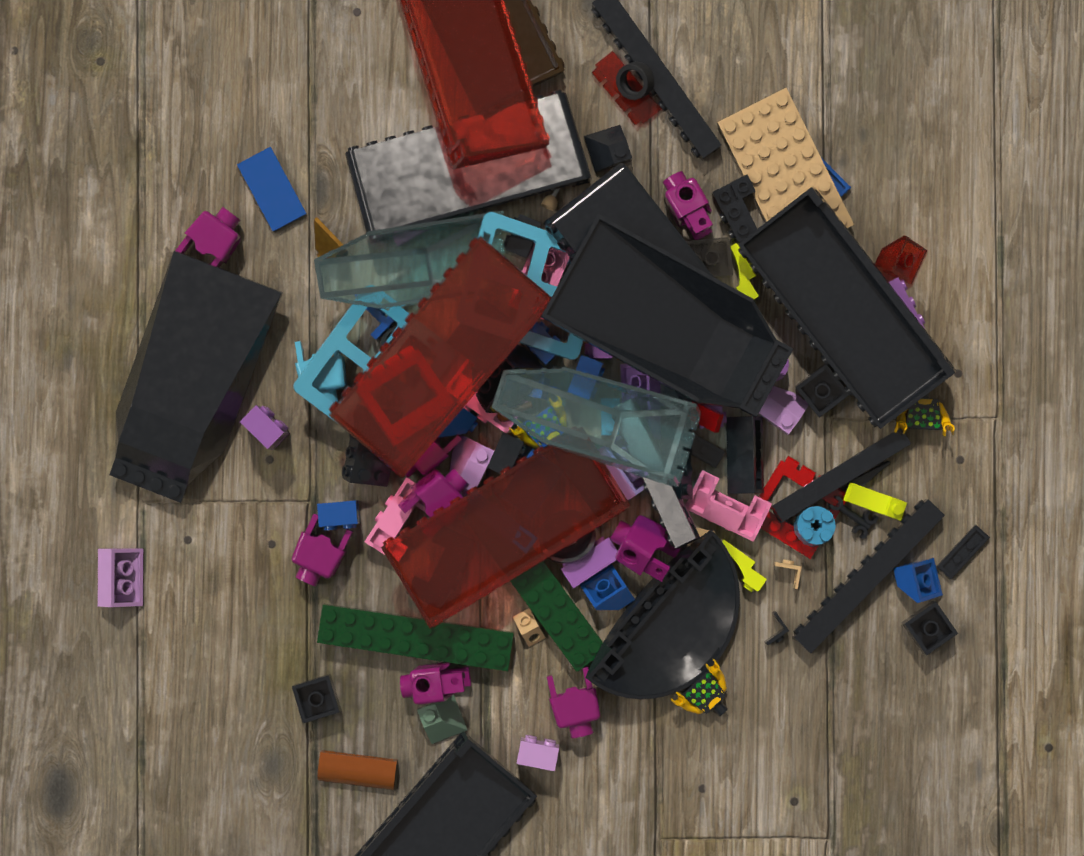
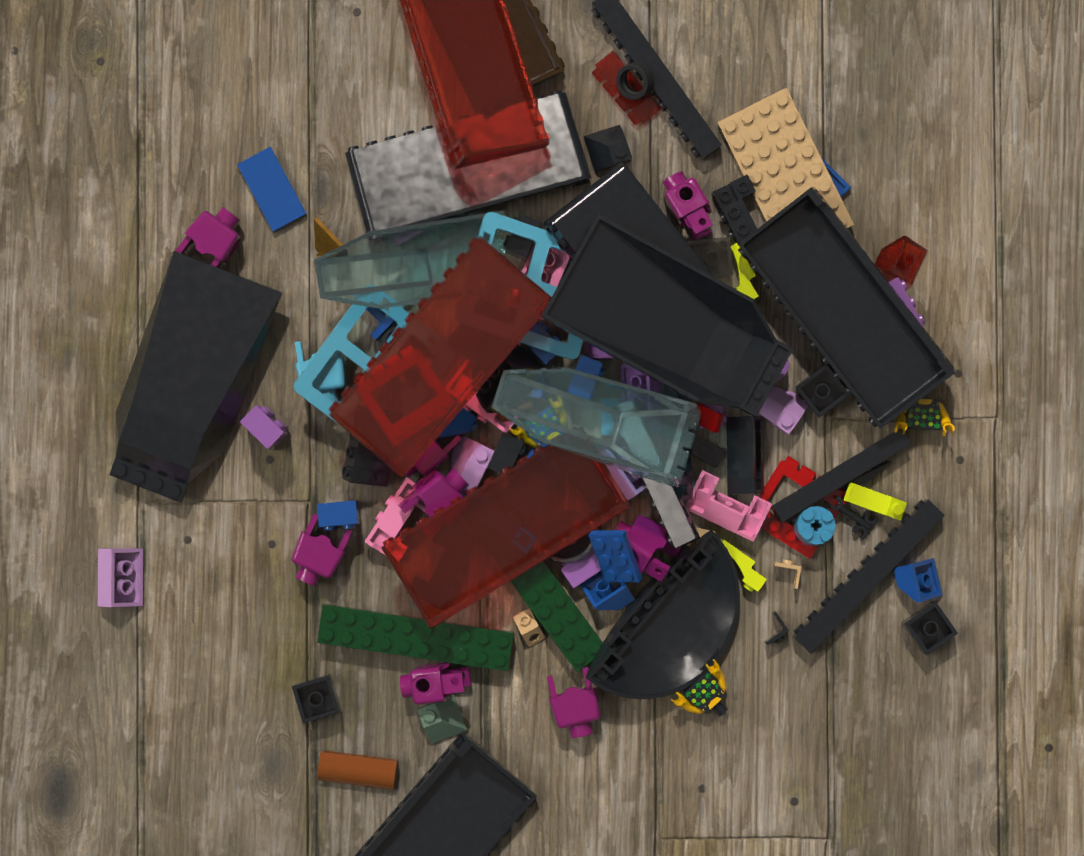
(538, 753): lavender brick -> none
(550, 201): tan hinge -> none
(615, 556): none -> blue plate
(963, 552): black tile -> none

